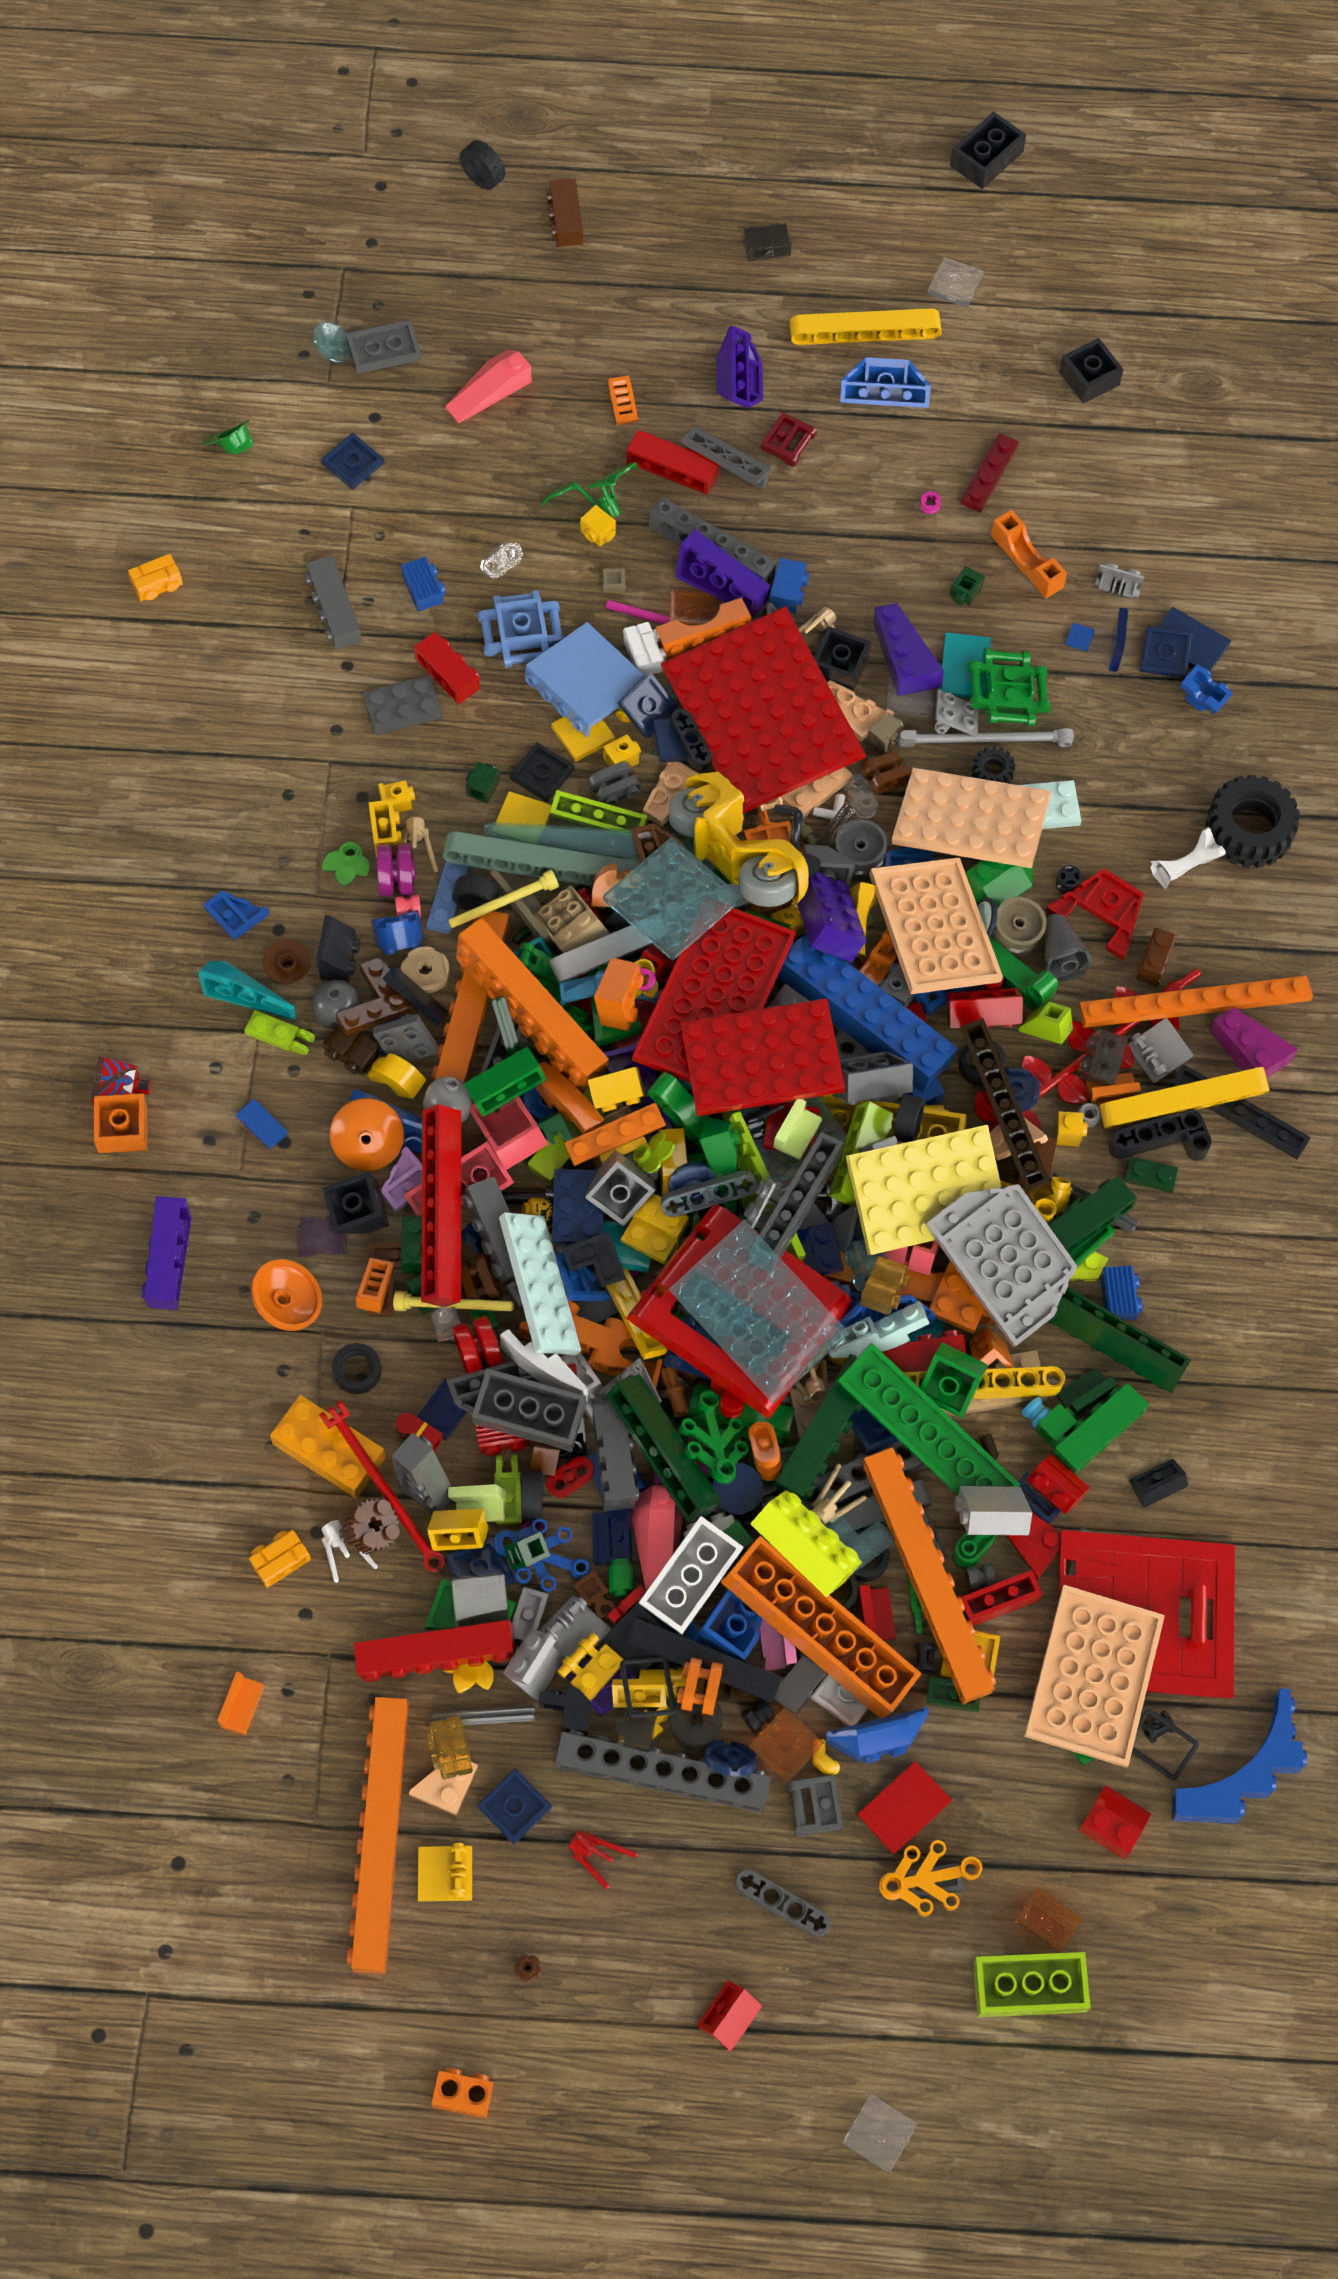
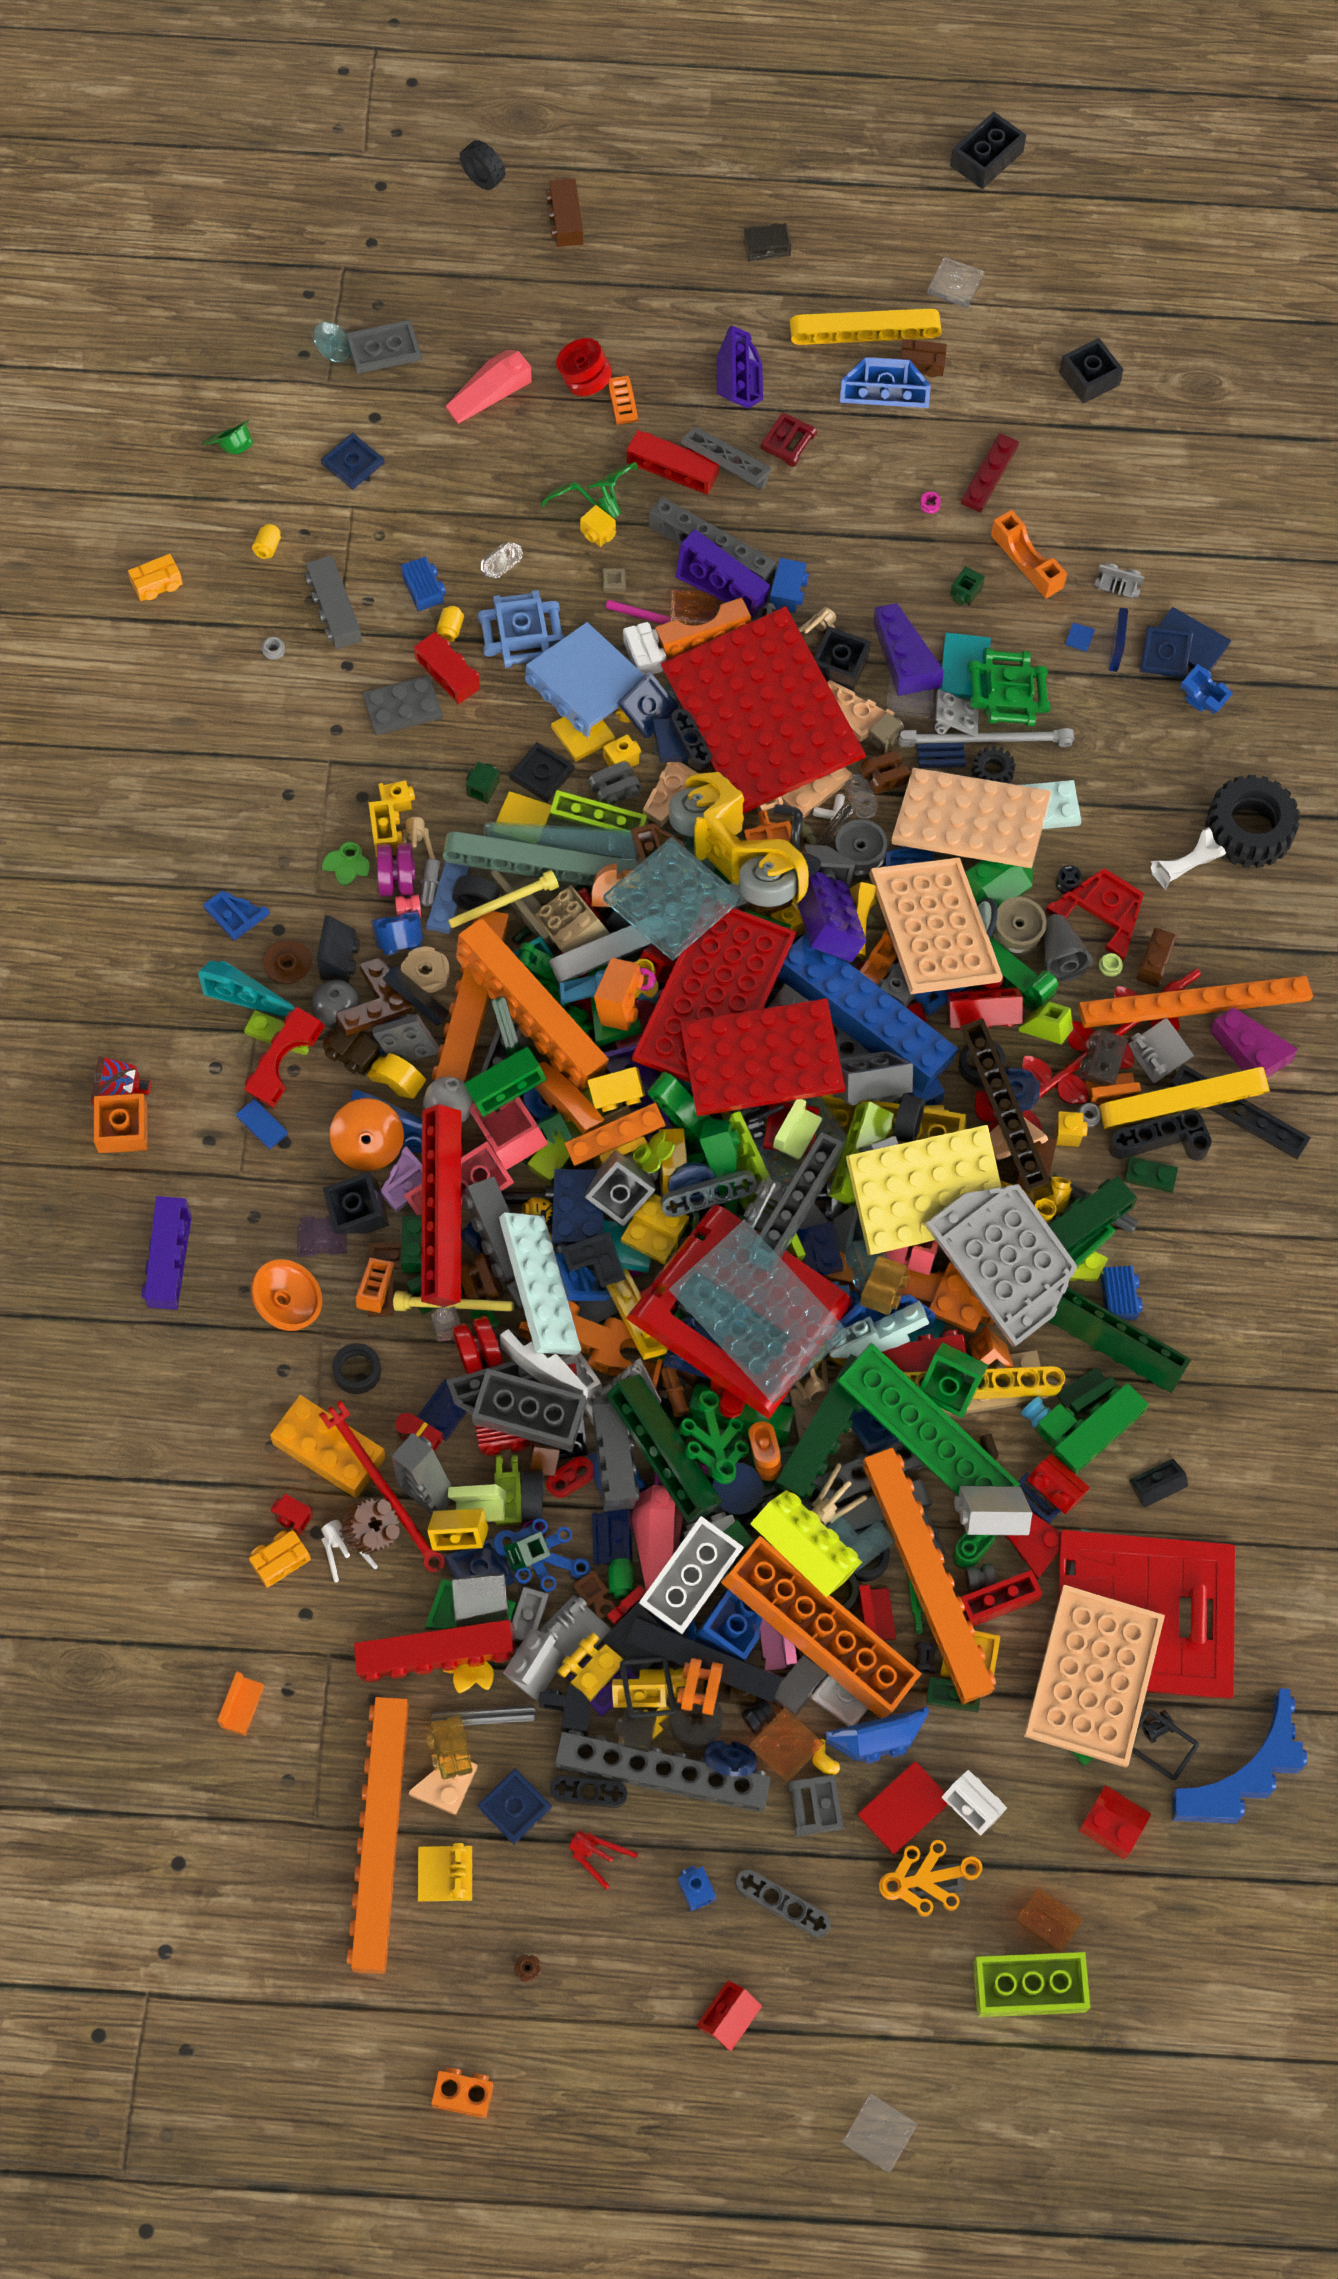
(266, 541): none -> yellow brick
(270, 643): none -> light grey plate
(292, 1513): none -> red brick
(298, 1031): none -> red arch
(429, 882): none -> light grey axle
(450, 623): none -> yellow brick
(568, 1795): none -> black beam
(584, 367): none -> red wheel
(696, 1888): none -> blue brick
(926, 356): none -> reddish brown brick
(941, 751): none -> dark blue tile
(974, 1802): none -> white brick
(1110, 965): none -> yellowish green plate

